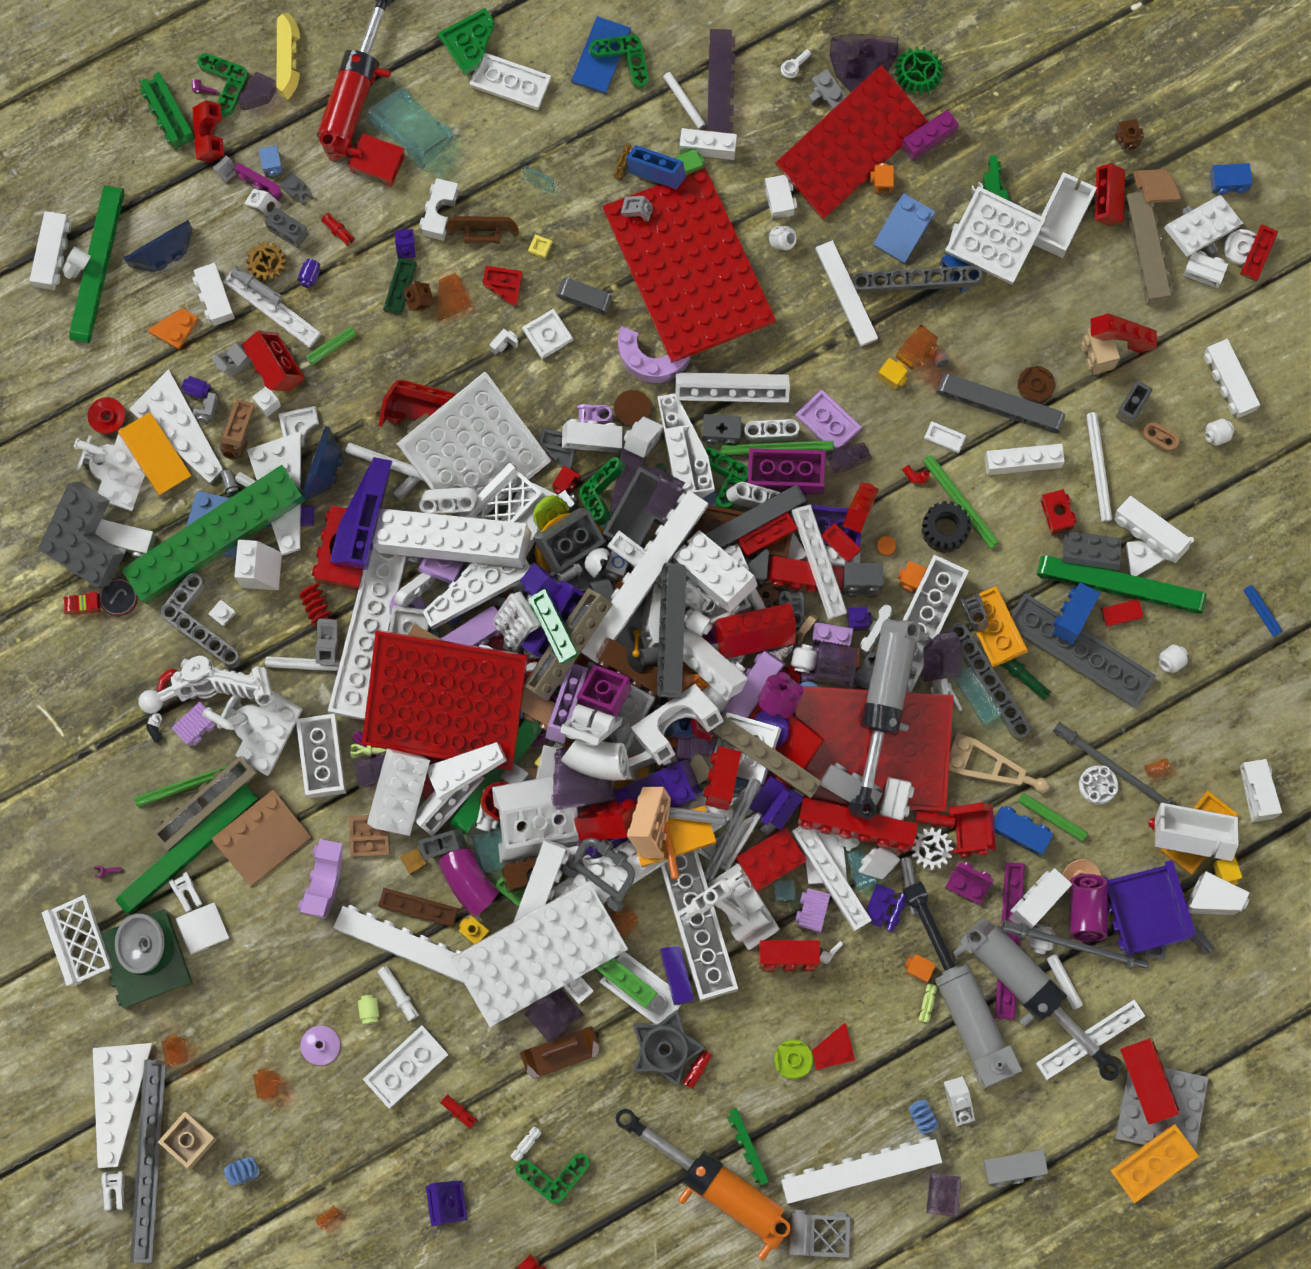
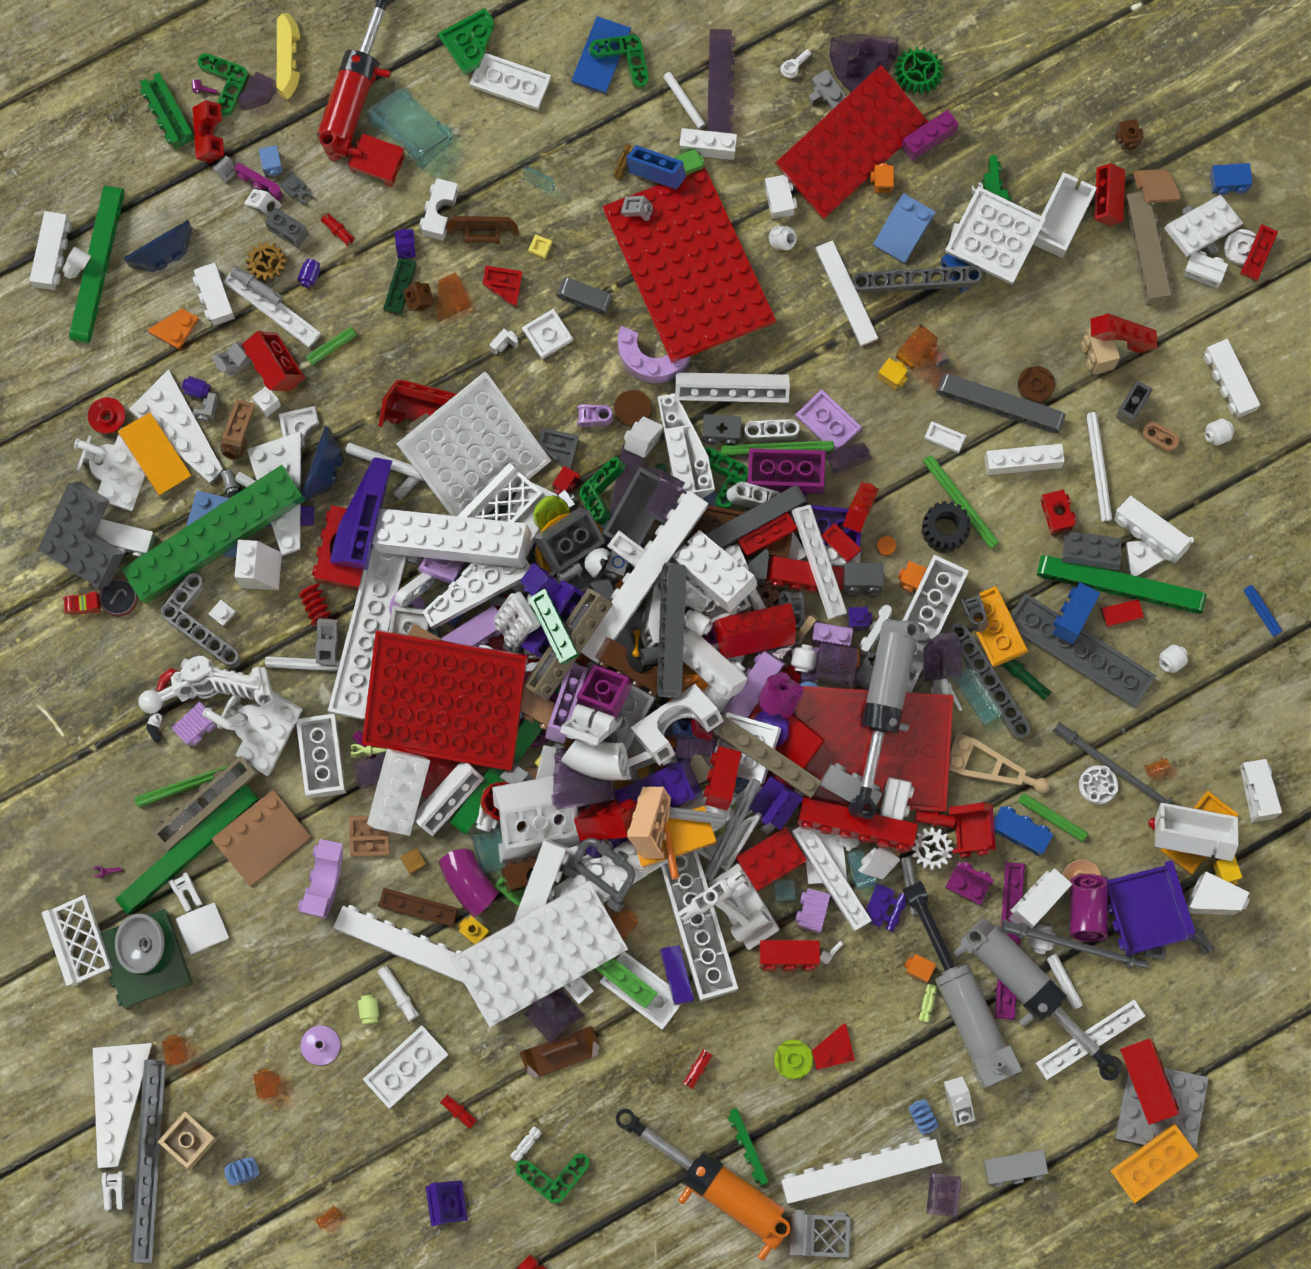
(442, 843): dark grey brick -> none
(455, 495): white beam -> none
(463, 769): white wing -> none
(592, 436): white brick -> none
(655, 1058): dark grey plate -> none
(916, 478): red arm -> none

